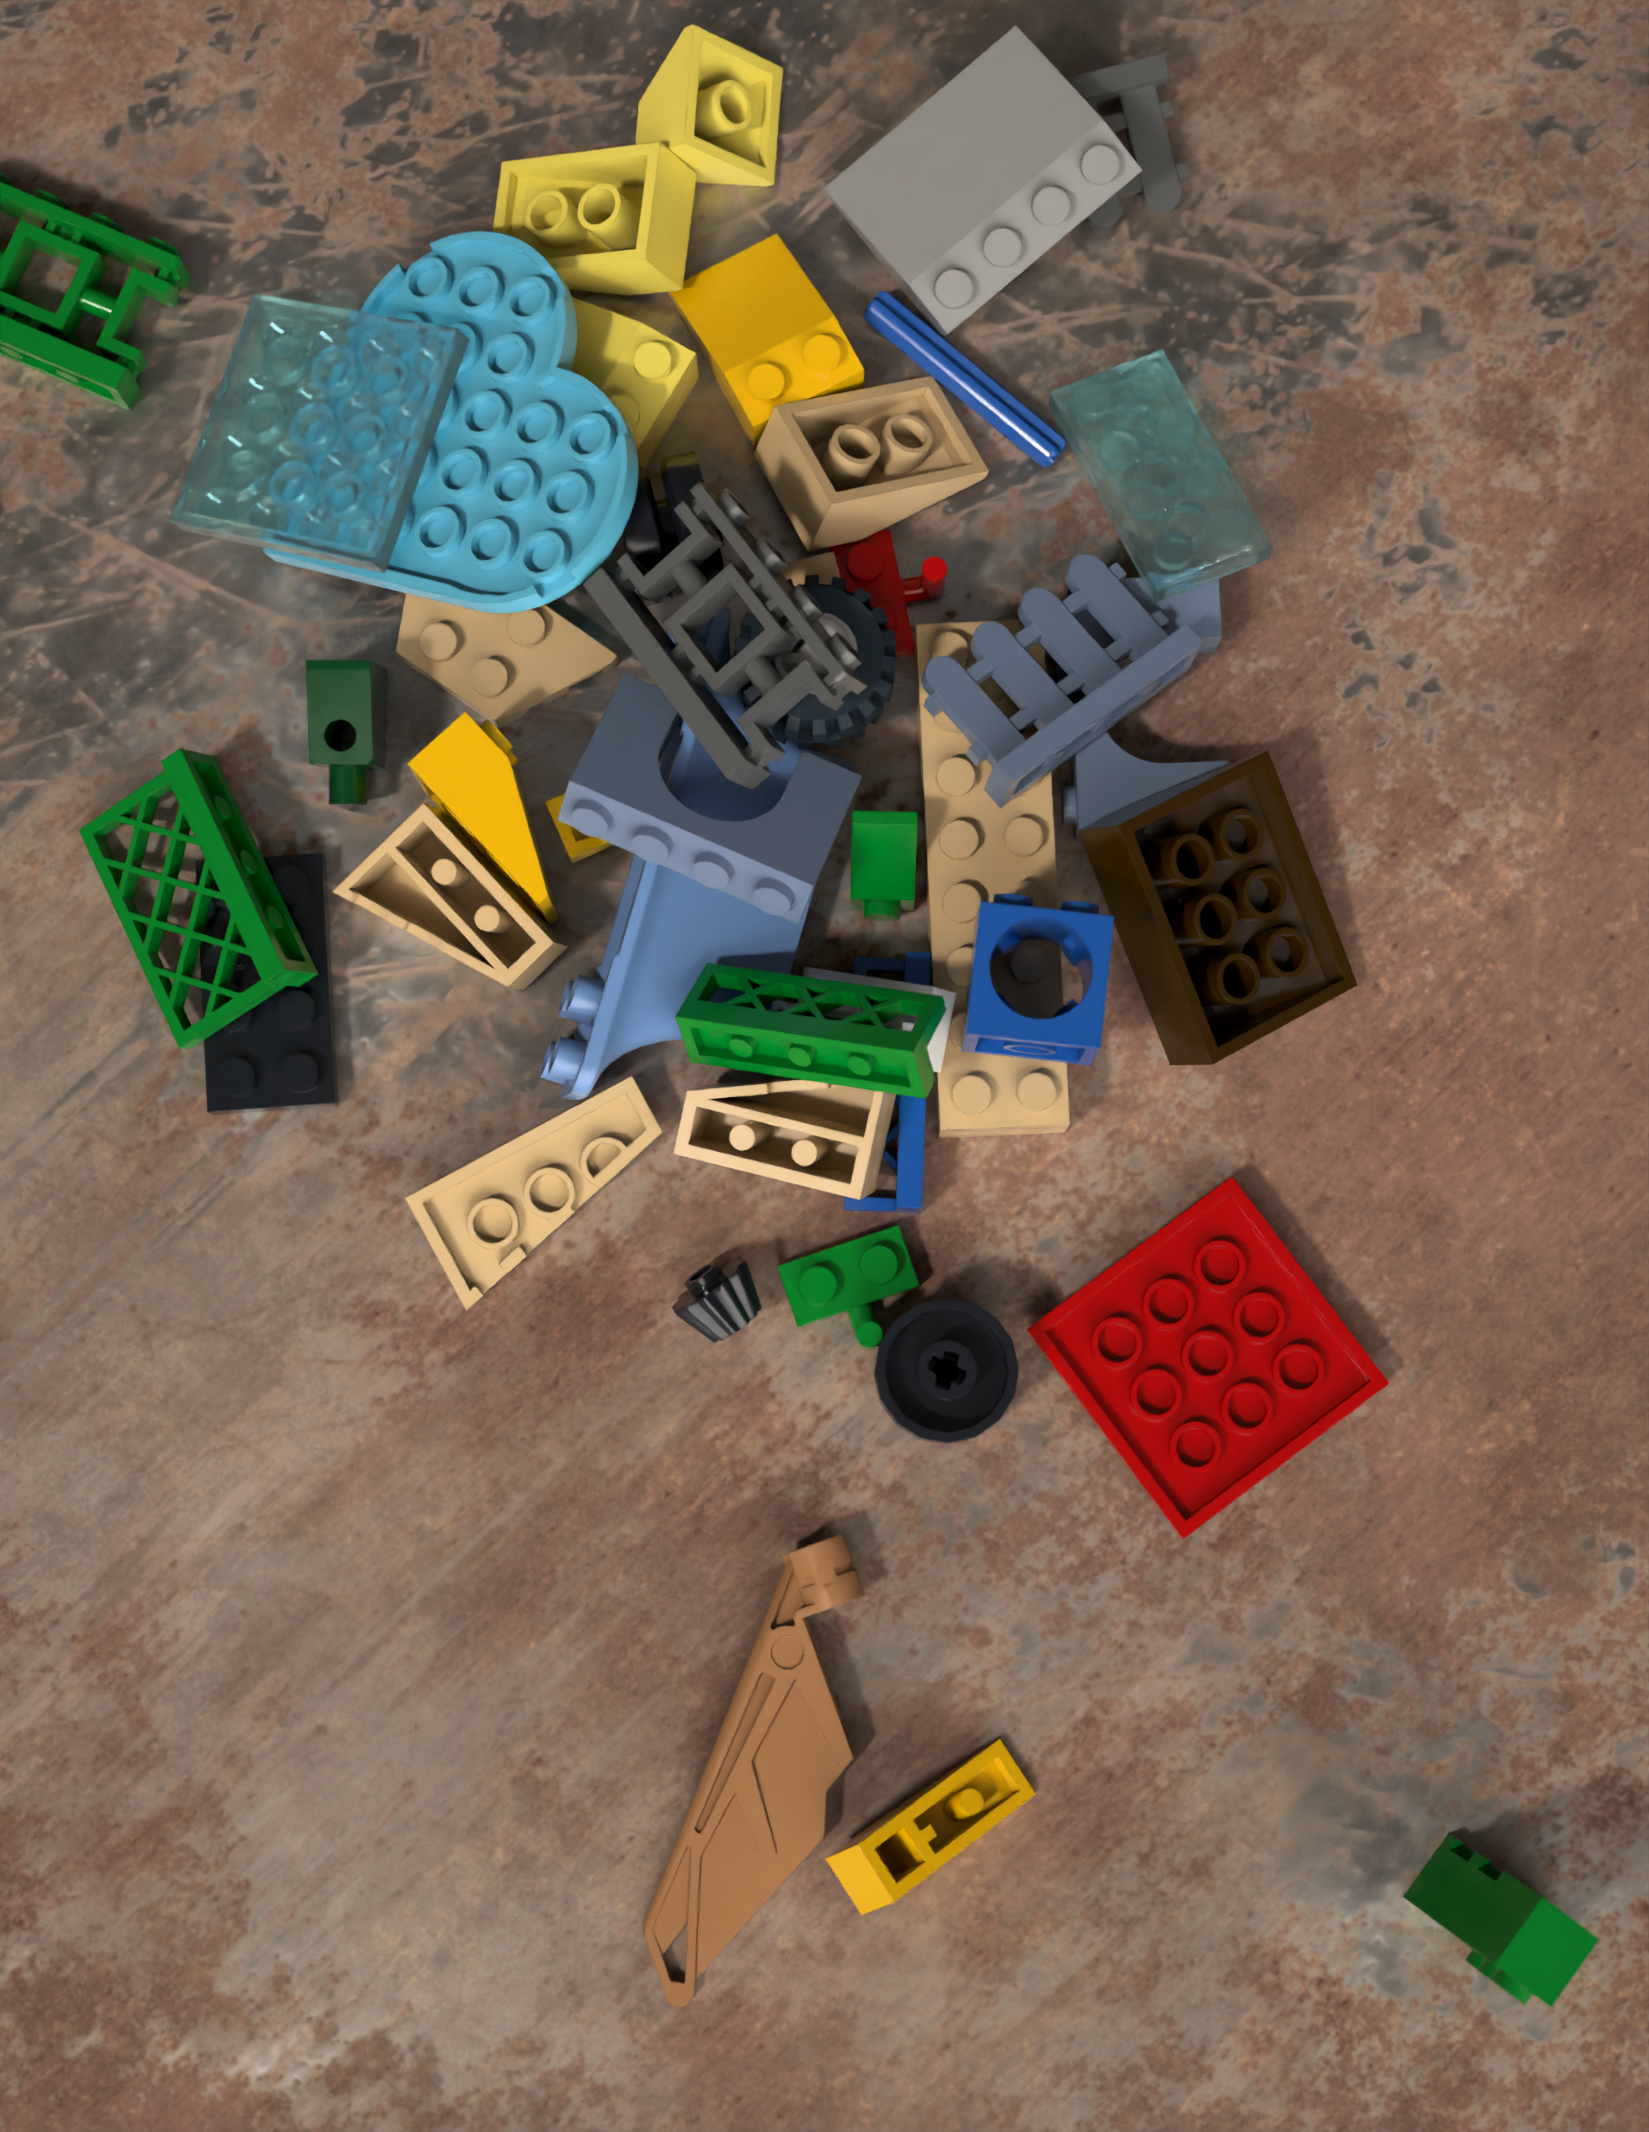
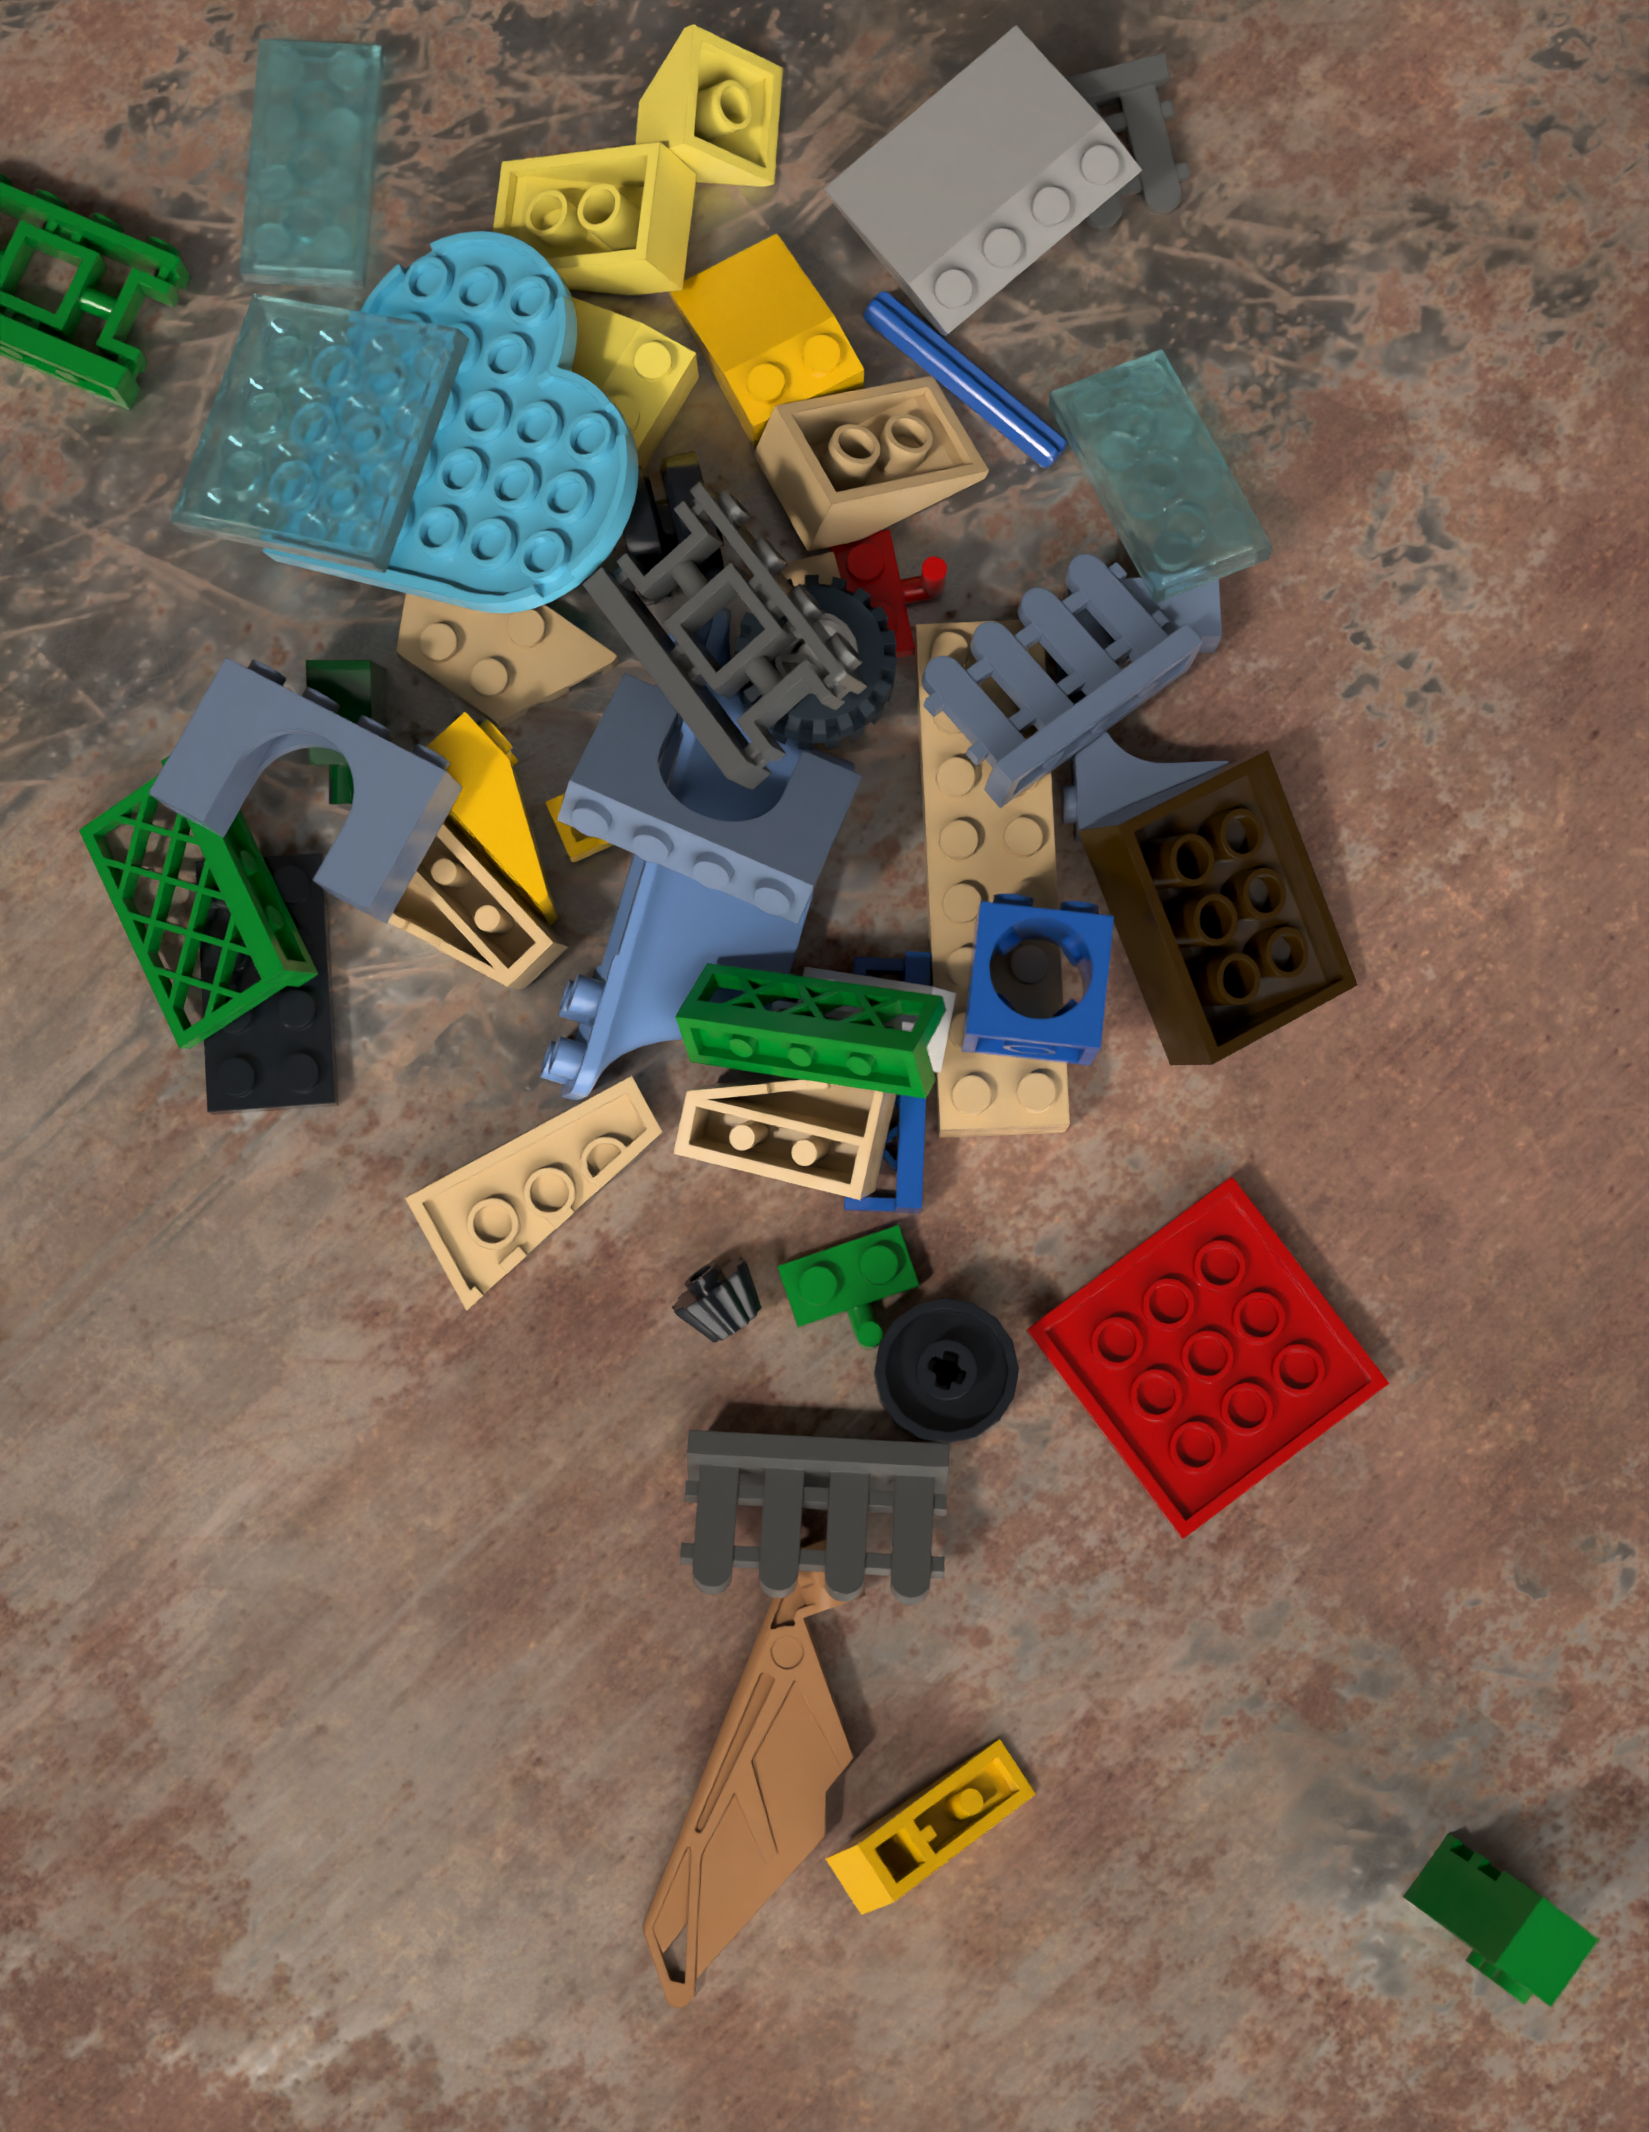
(254, 720): none -> sand blue arch
(312, 164): none -> clear light blue plate
(822, 1474): none -> dark grey fence
(883, 863): green slope -> none

